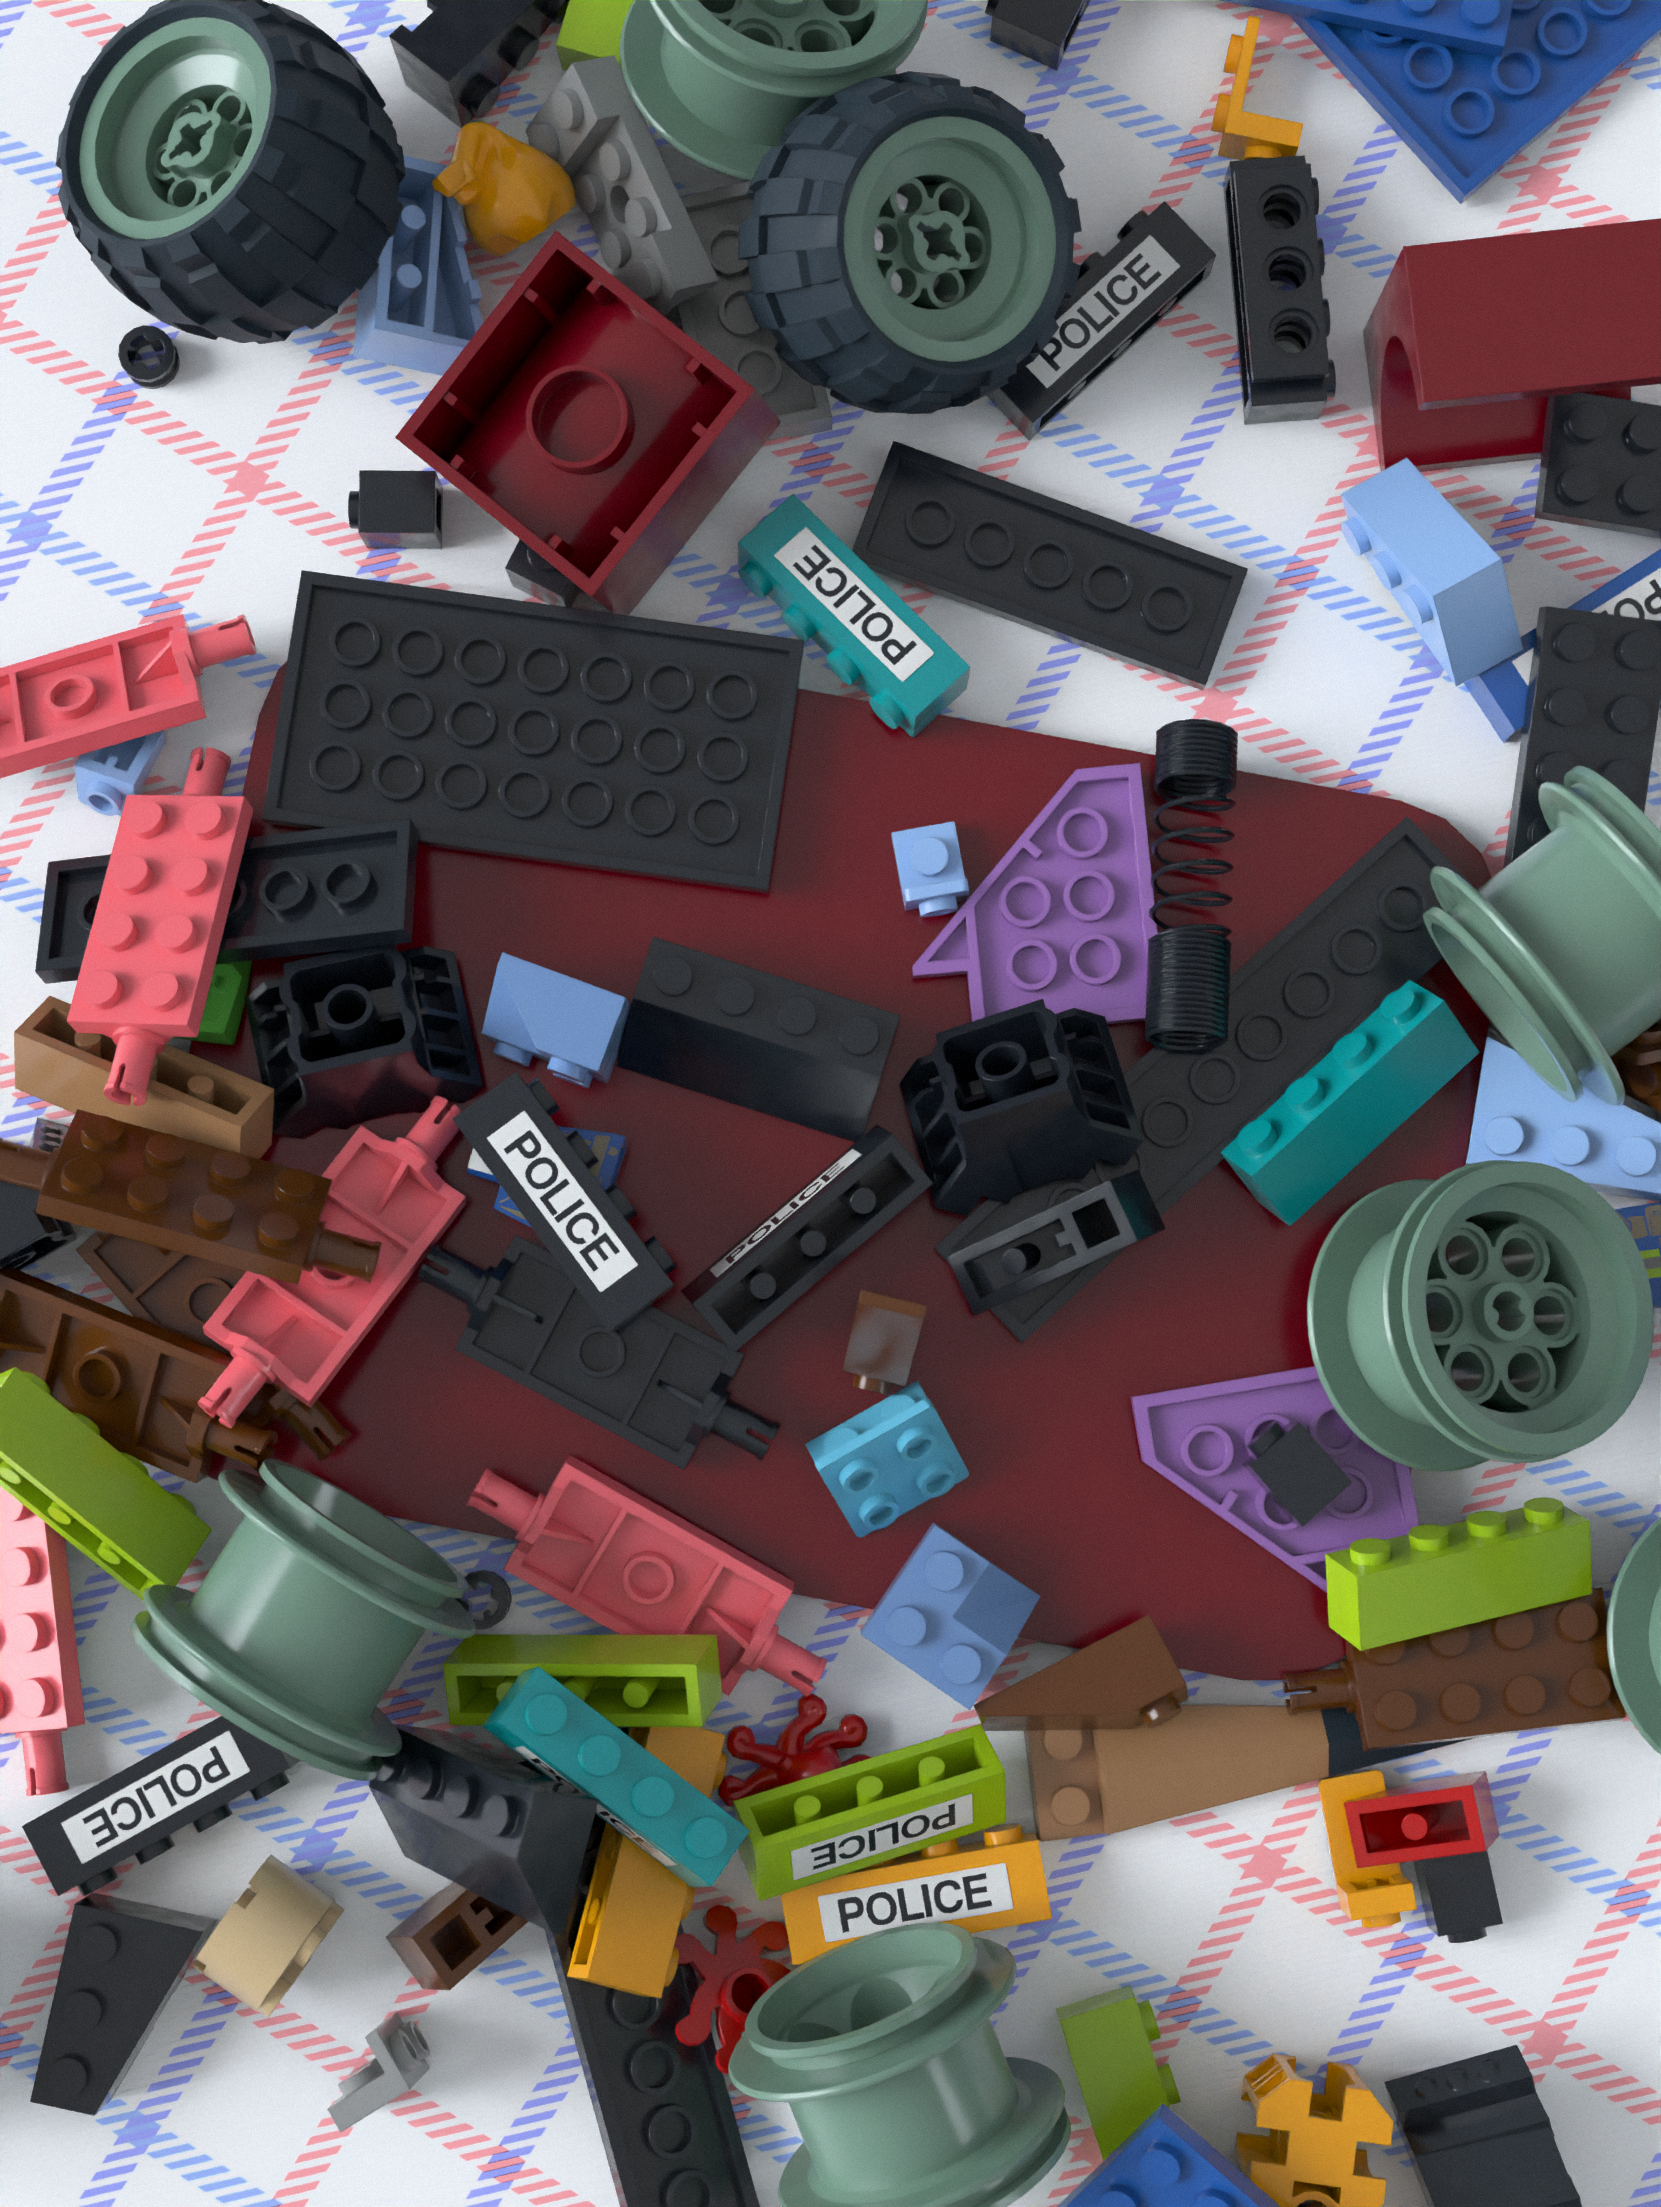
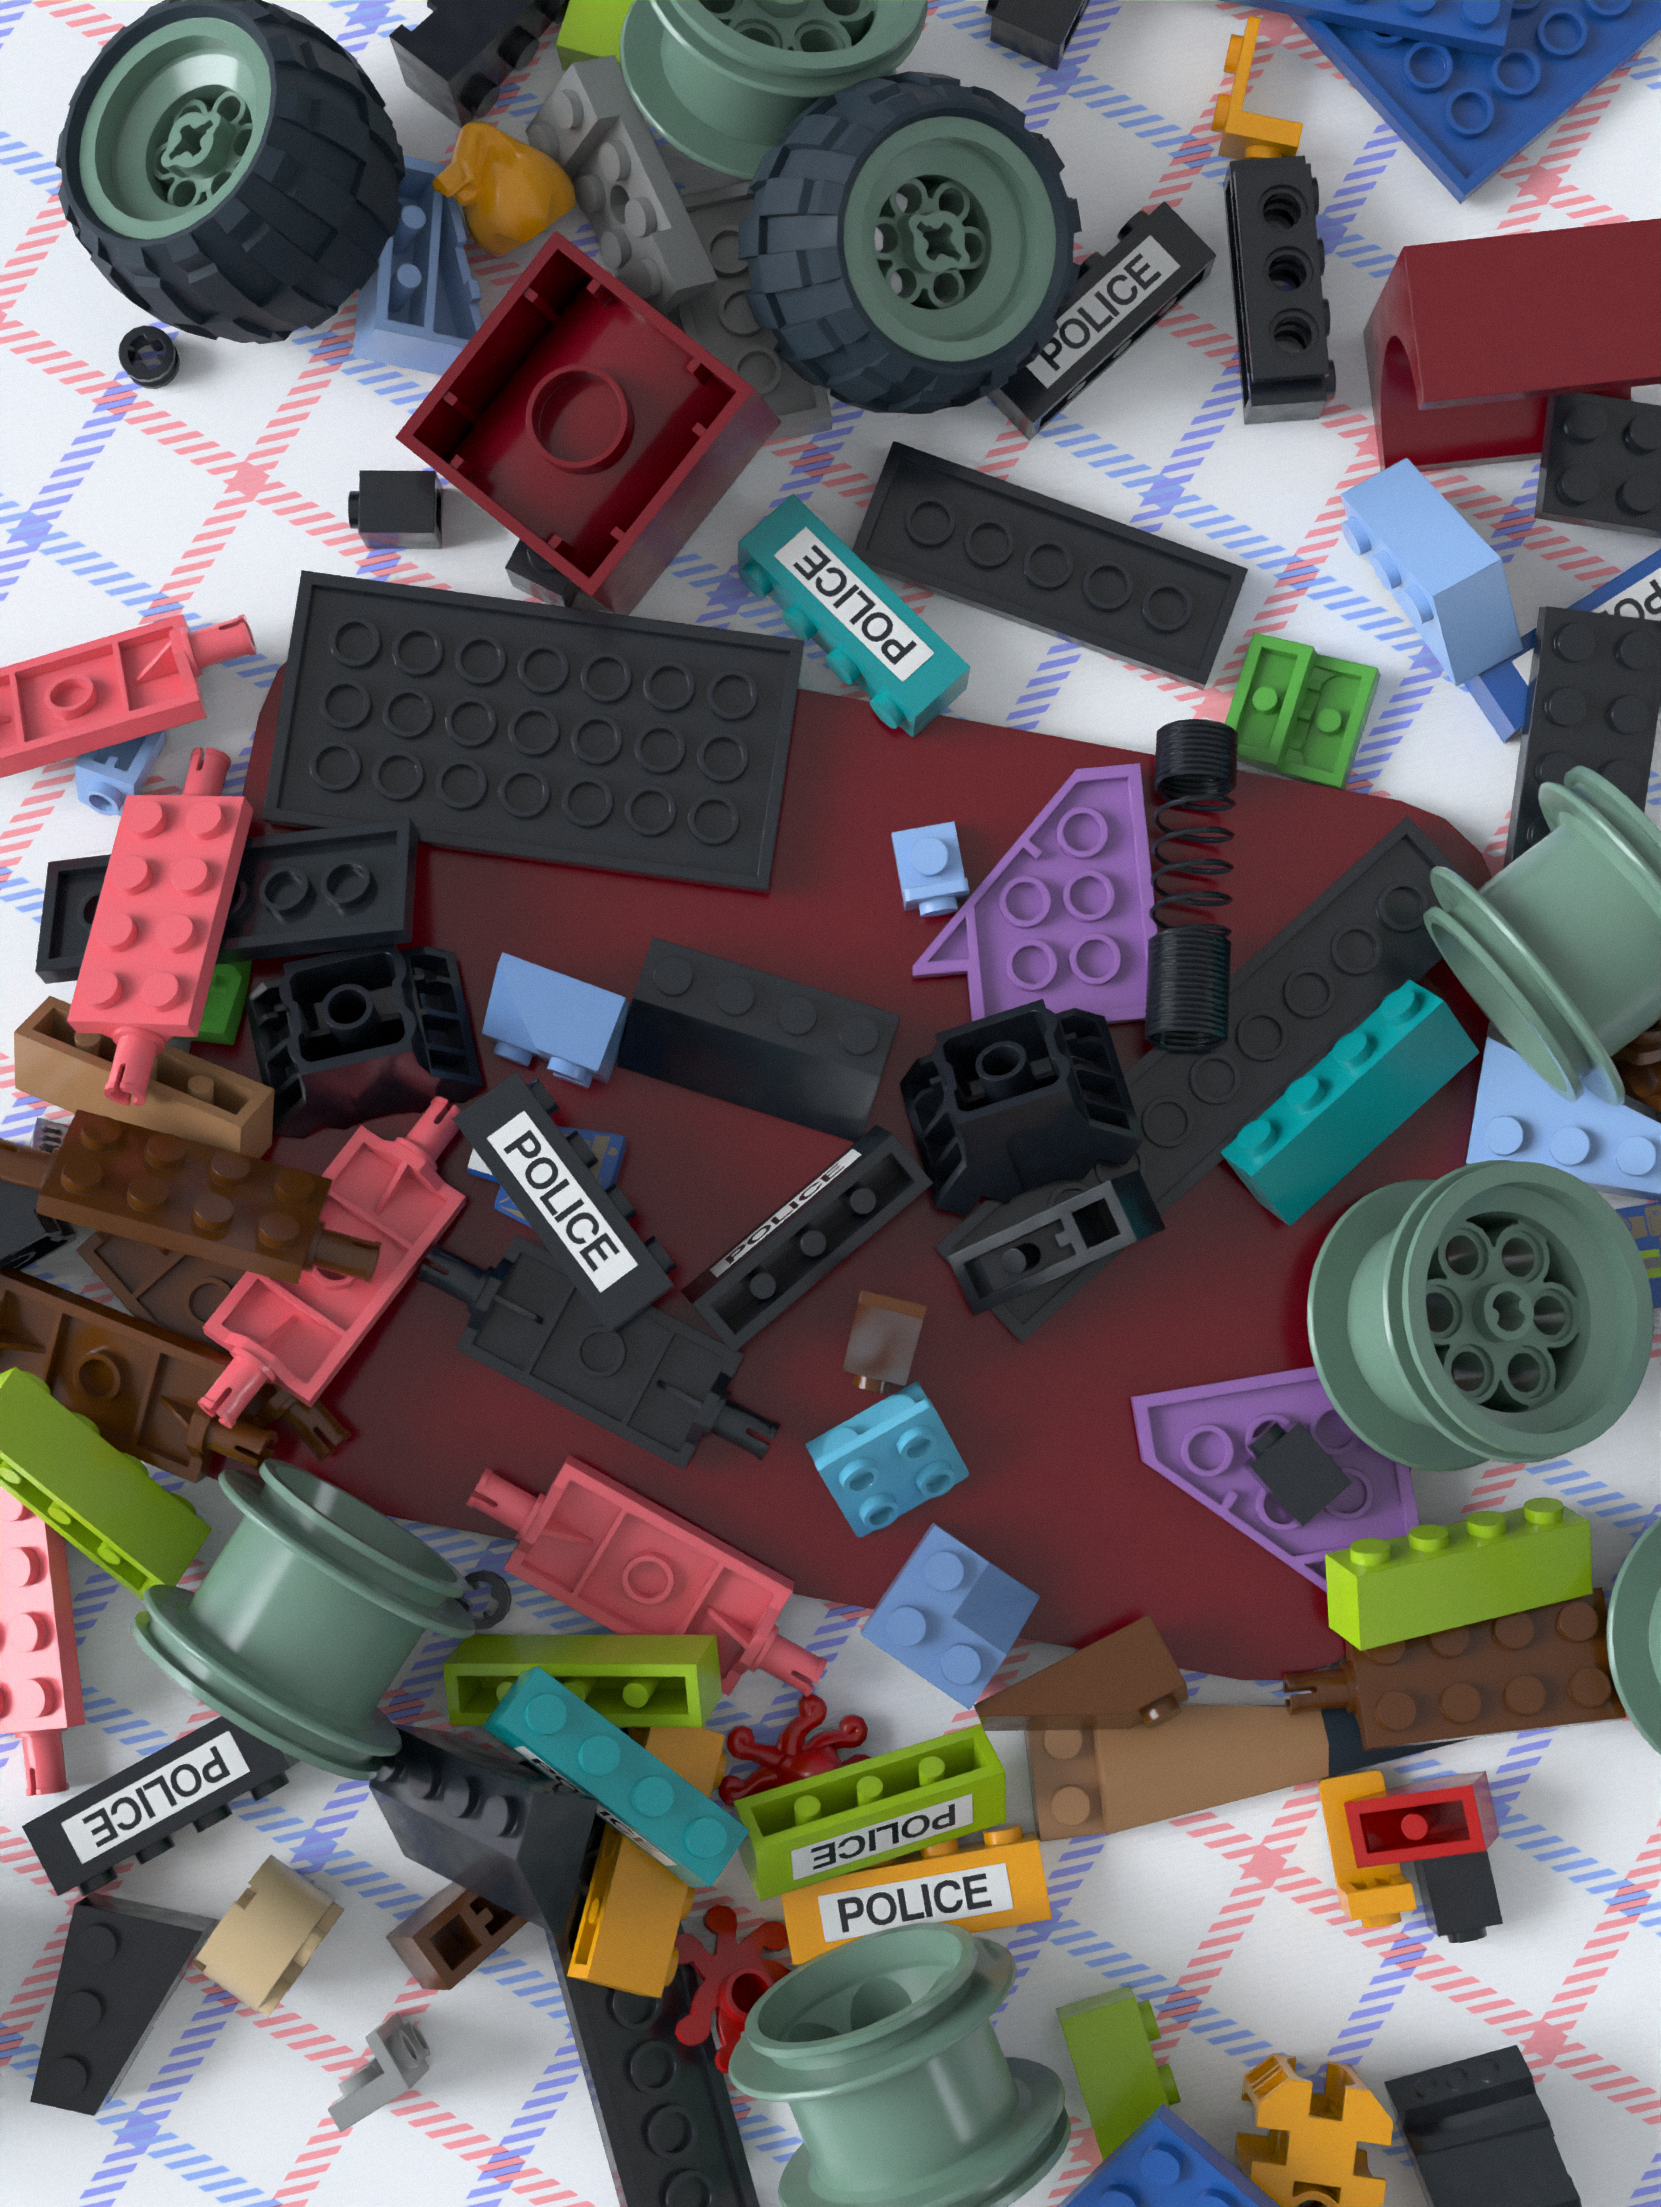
(1300, 711): none -> bright green slope

